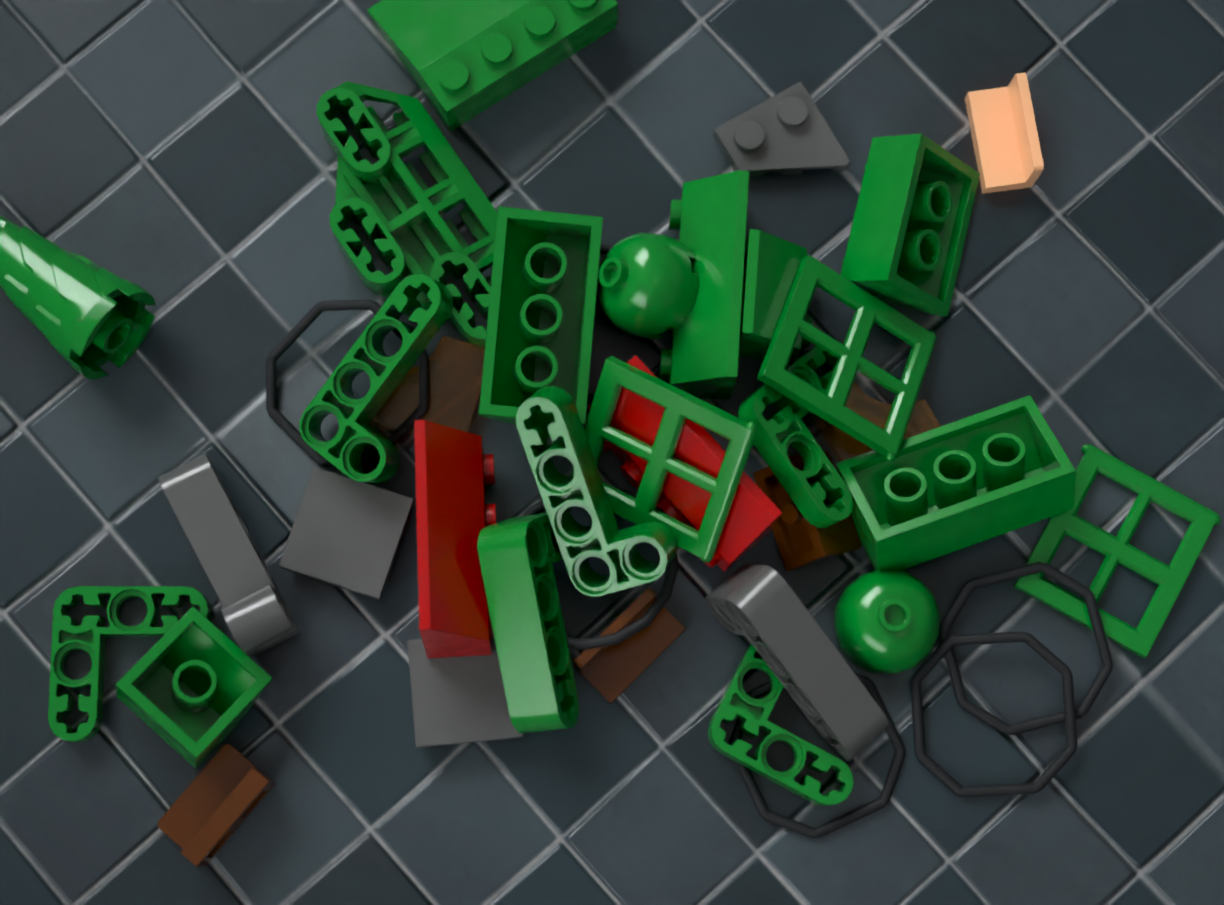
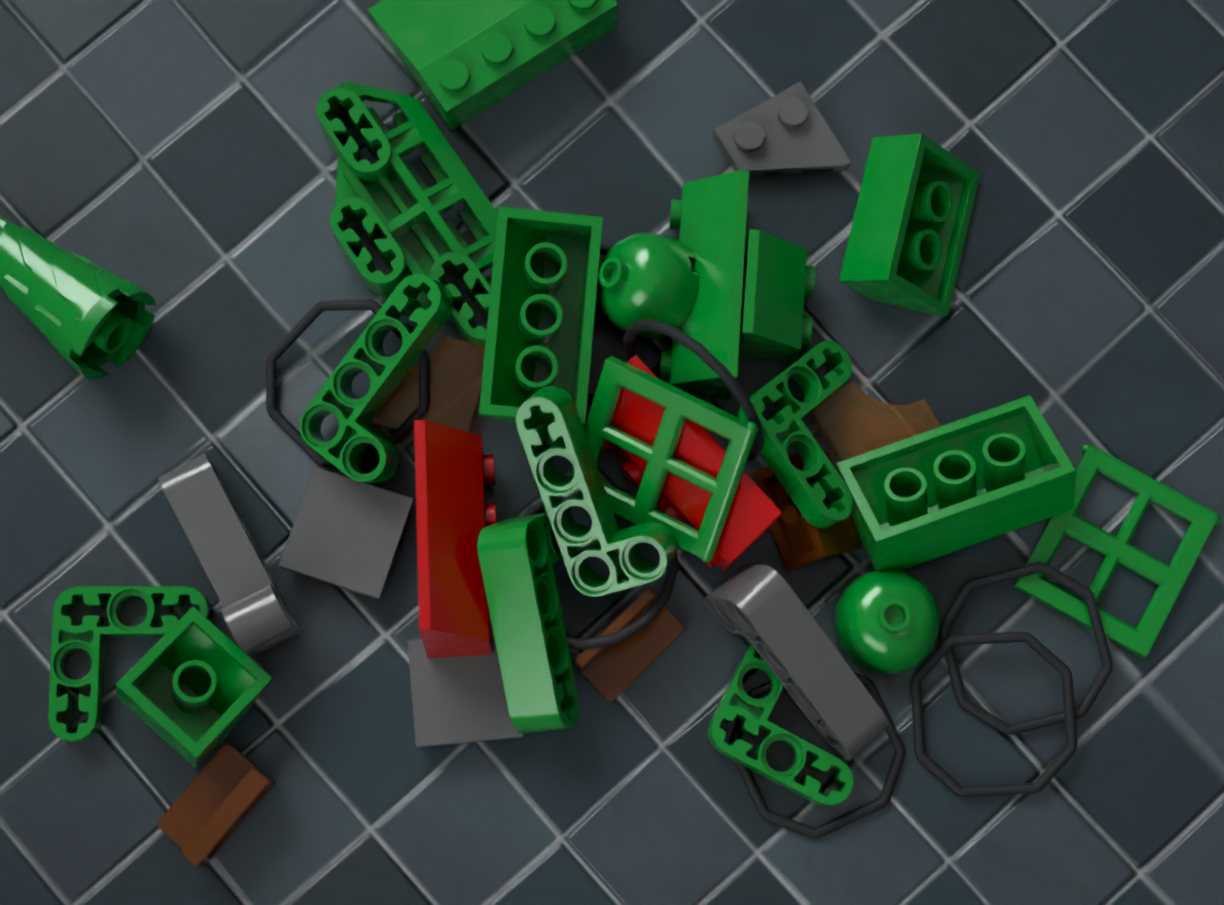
(709, 360): none -> black piece
(850, 357): green window -> none
(1005, 136): light nougat panel -> none

